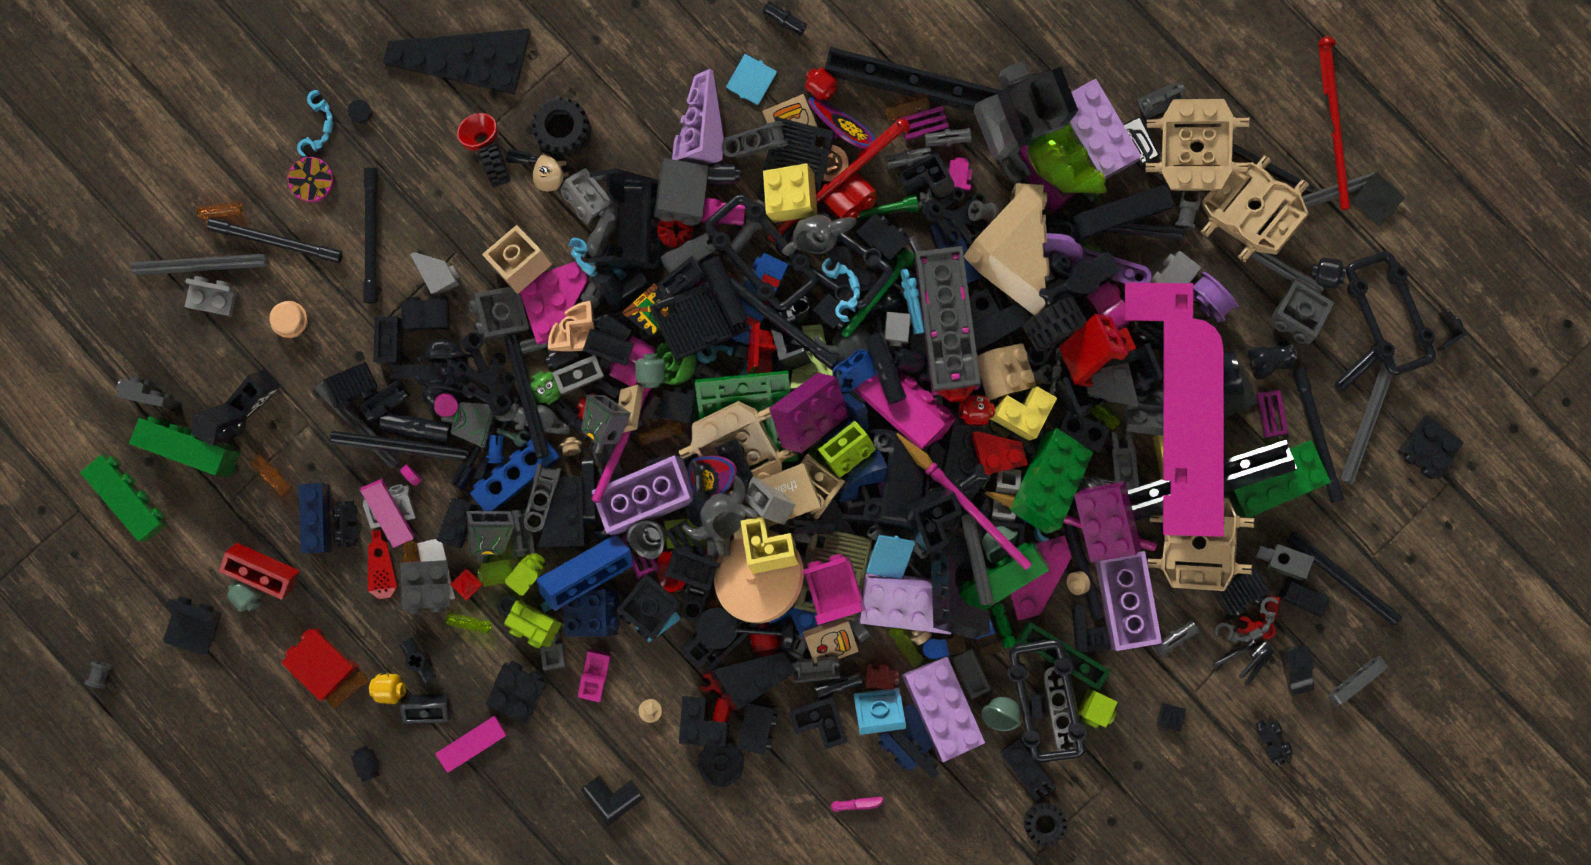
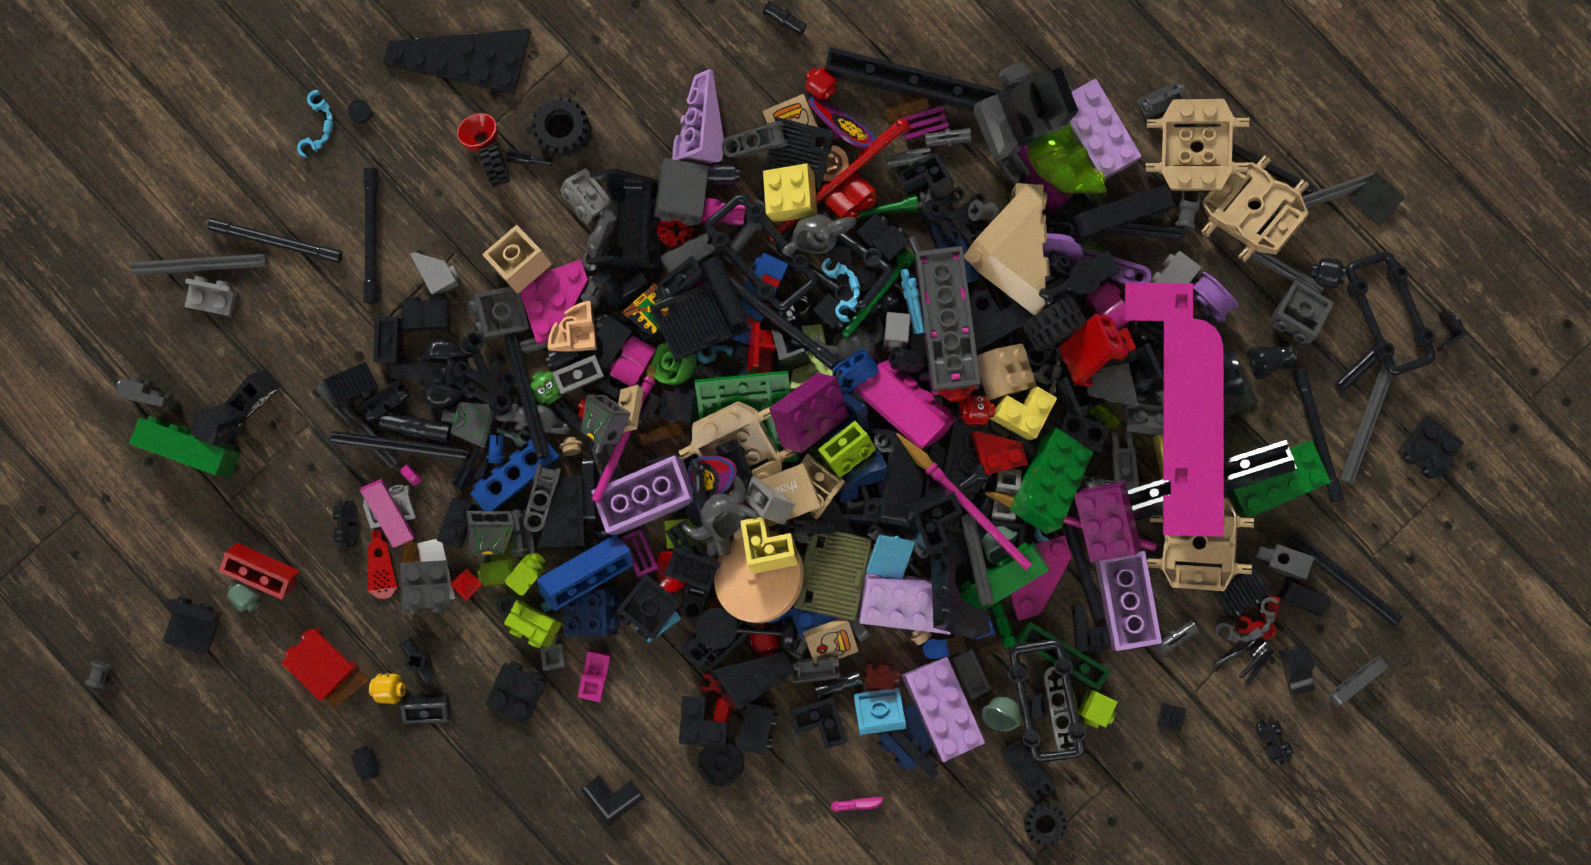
(124, 498): green brick -> none
(219, 210): clear orange axle -> none
(271, 475): clear orange pin -> none
(288, 319): light nougat piece -> none
(310, 179): tile -> none
(315, 518): dark blue brick -> none
(445, 404): dark pink tile -> none
(468, 623): clear neon green axle -> none
(471, 744): dark pink tile -> none
(548, 173): tan piece -> none
(579, 250): medium azure piece -> none
(608, 347): black tile -> none
(647, 538): dark grey helmet -> none
(650, 371): sand green head -> none
(650, 710): tan tile -> none
(751, 79): medium azure piece -> none
(834, 589): dark pink panel -> none
(885, 368): black axle -> none
(906, 646): clear neon green axle -> none
(960, 173): dark pink brick -> none
(1078, 582): tan tile -> none
(1142, 139): tile -> none
(1263, 415): magenta tile -> none
(1330, 88): red bar -> none

